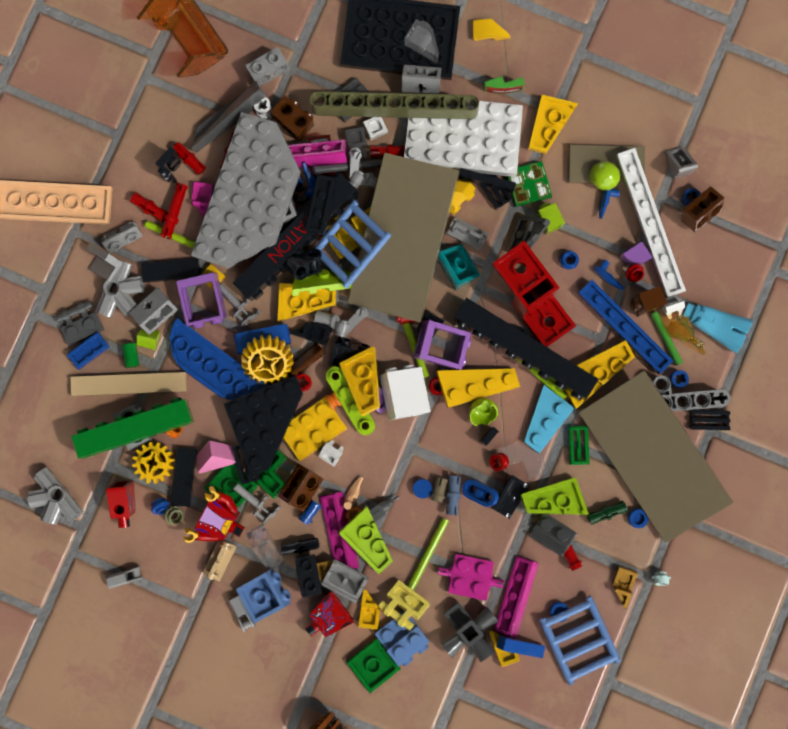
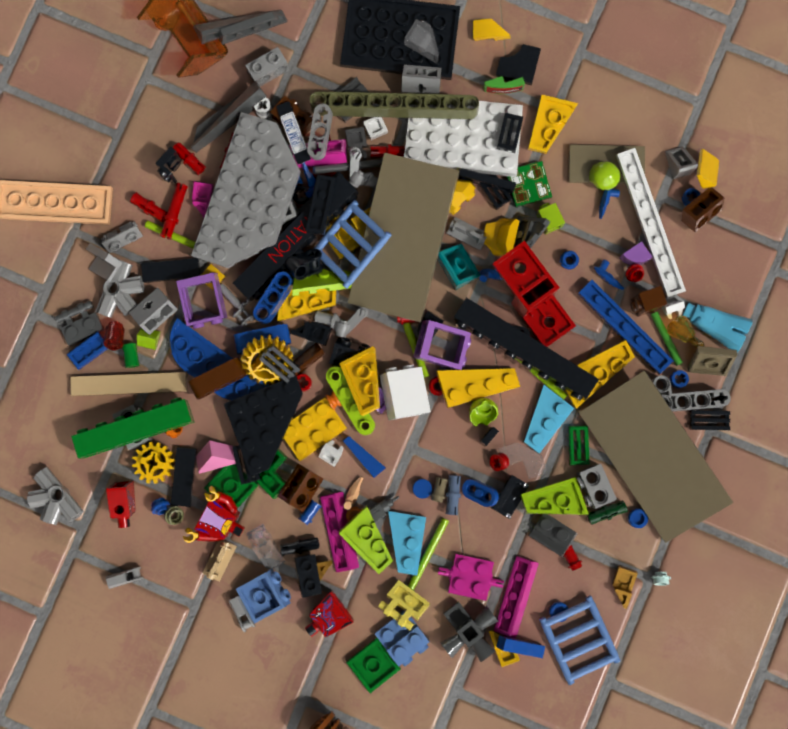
(114, 336): none -> clear red brick
(217, 378): none -> reddish brown beam
(239, 27): none -> dark grey wedge
(257, 503): light grey piece -> none
(273, 288): none -> blue beam
(291, 373): none -> black tile
(293, 132): none -> sticker
(316, 123): none -> light grey beam
(345, 581): light grey hinge -> none
(369, 462): none -> blue piece
(369, 612): yellow slope -> none
(407, 540): none -> medium azure wing
(489, 273): none -> blue bar
(501, 235): none -> yellow slope
(506, 147): none -> black tile
(520, 65): none -> black tile
(601, 483): none -> light grey brick
(707, 169): none -> yellow slope
(712, 361): none -> dark tan tile

